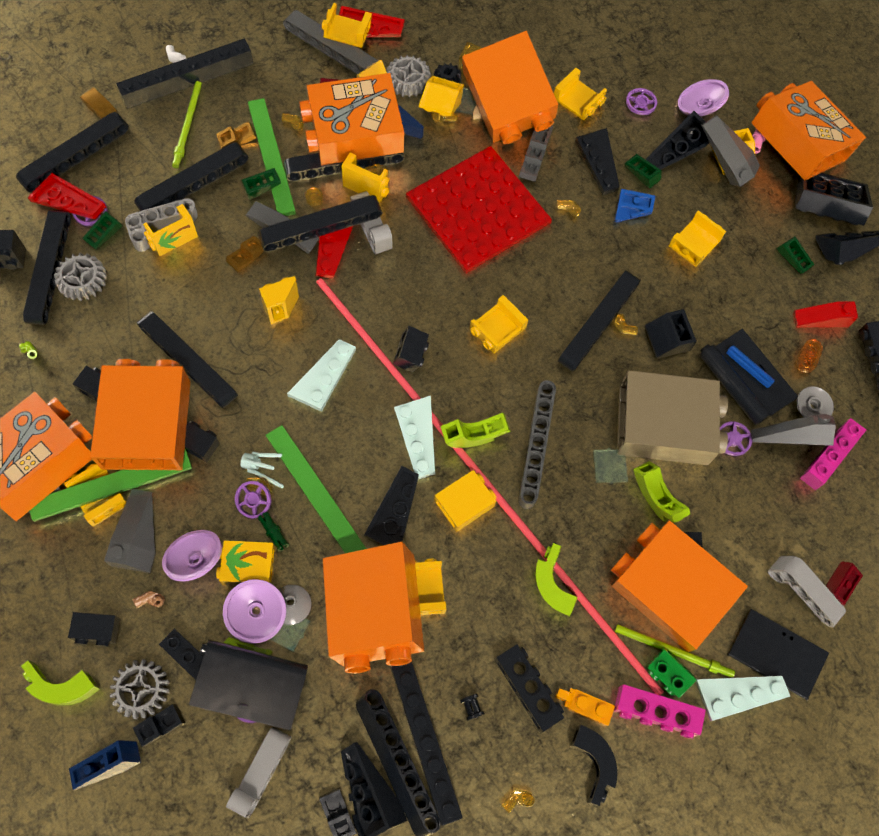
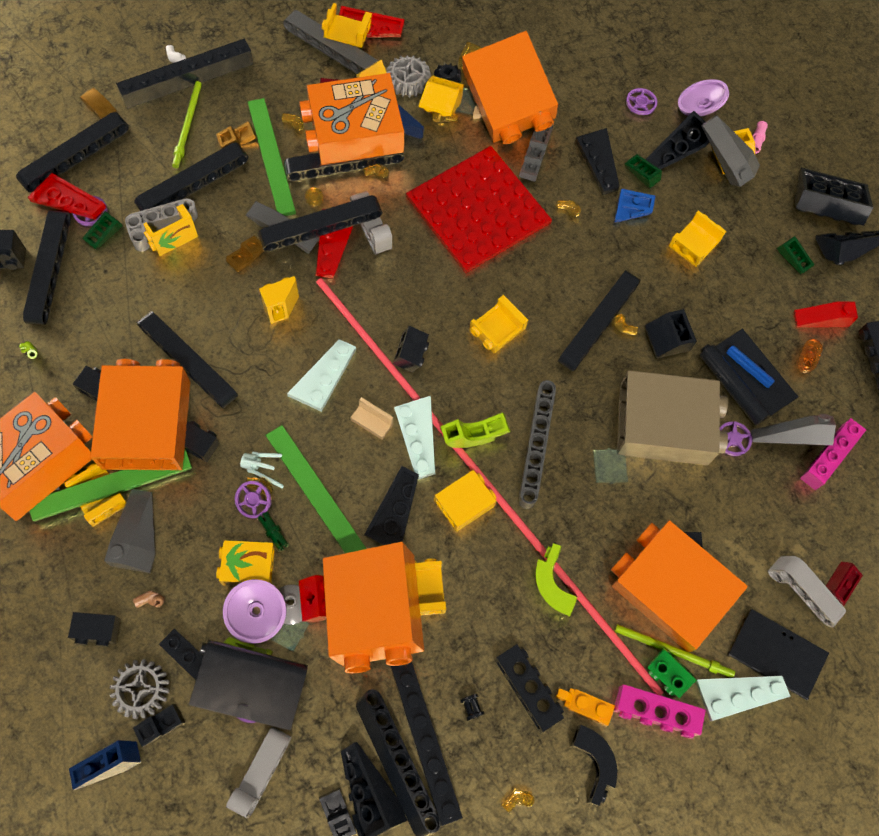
(67, 693): lime arch -> none
(92, 276): light grey gear -> none
(192, 555): lavender dish -> none
(262, 188): dark green slope -> none
(312, 599): none -> red brick
(362, 180): yellow panel -> none
(372, 419): none -> tan panel
(577, 96): yellow panel -> none
(657, 495): lime arch -> none
(807, 129): orange brick -> none
(818, 398): light grey dish -> none

